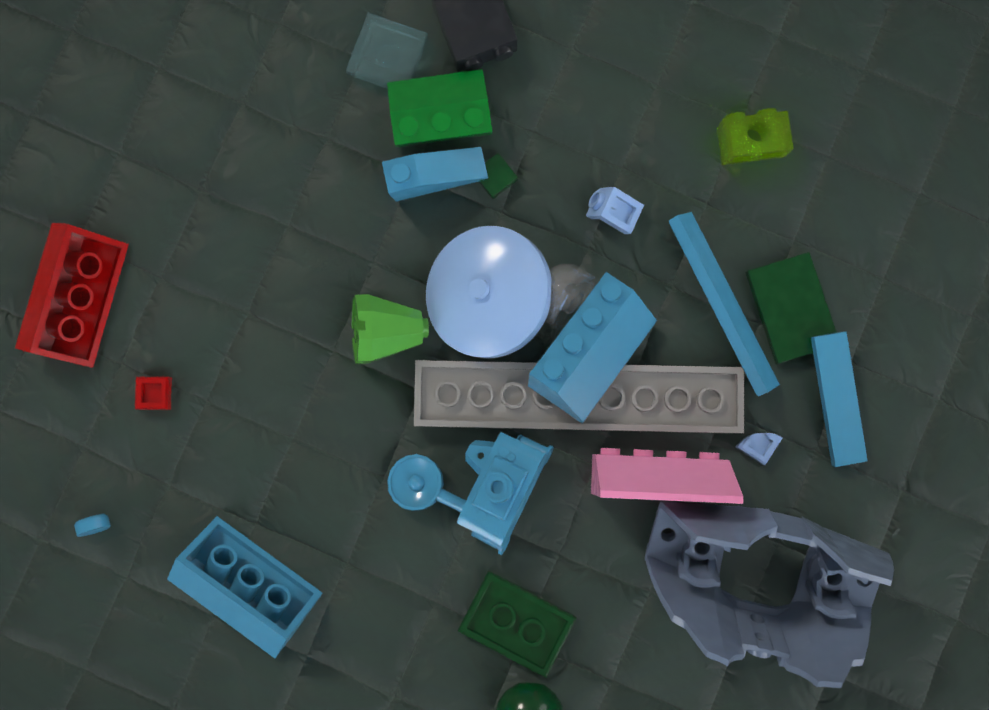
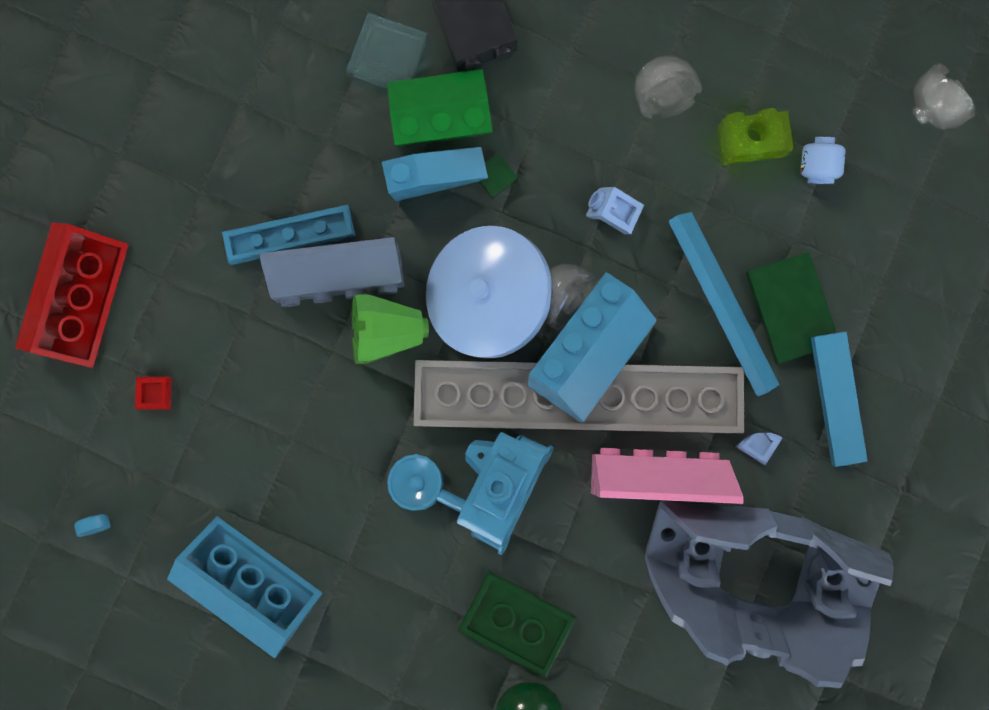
(289, 233): none -> dark azure tile
(333, 271): none -> sand blue slope
(666, 86): none -> clear cylinder
(822, 161): none -> light blue head
(941, 100): none -> clear cylinder

